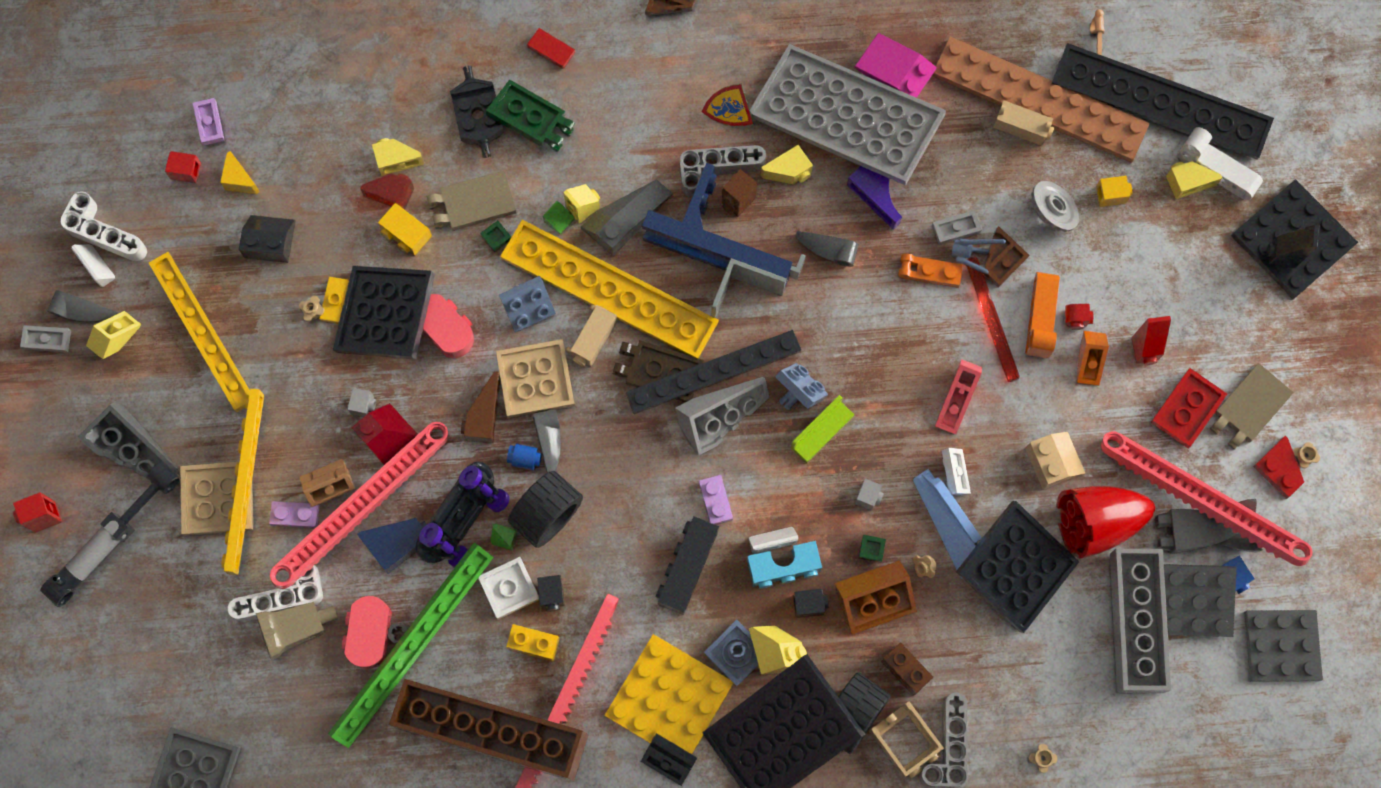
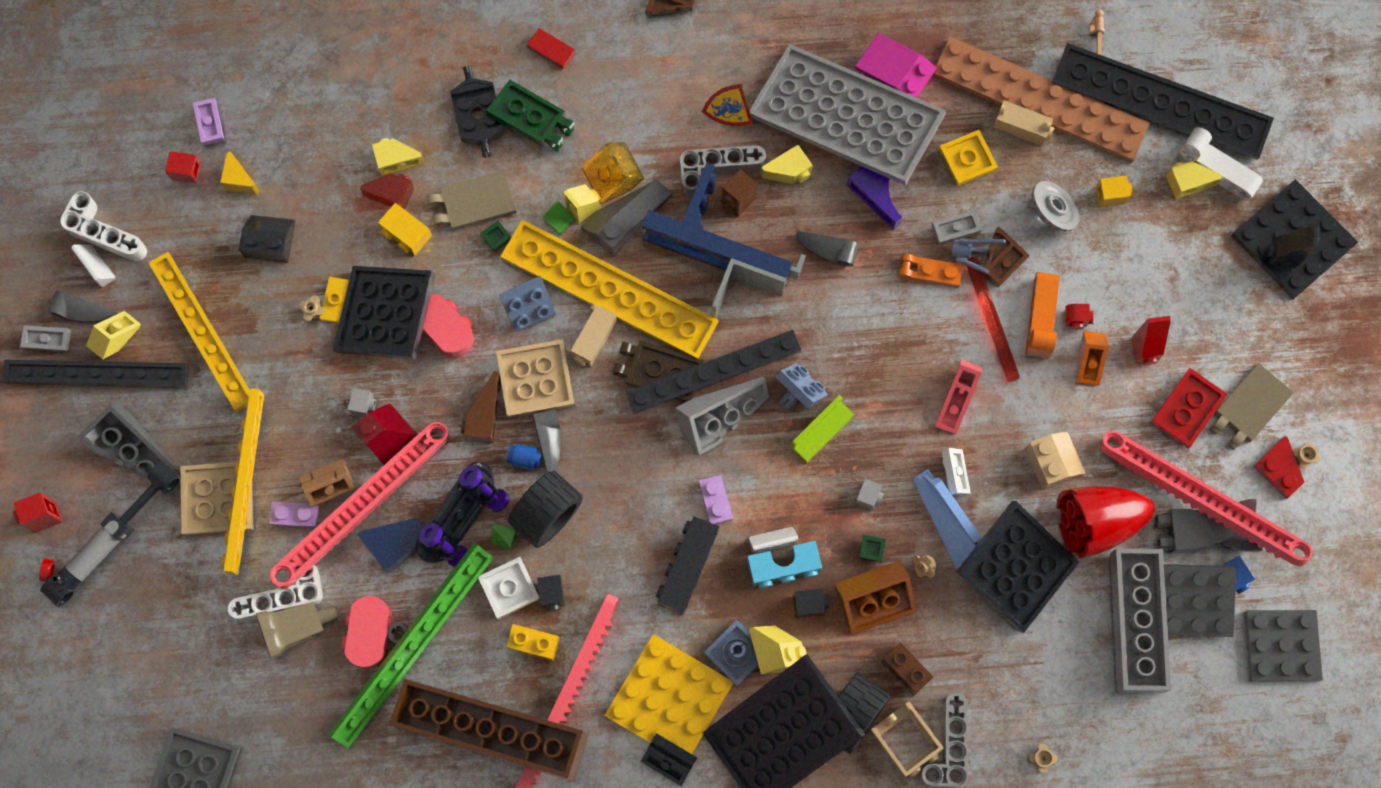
(47, 569): none -> red tile
(95, 373): none -> black plate
(612, 171): none -> clear yellow slope
(968, 158): none -> yellow plate

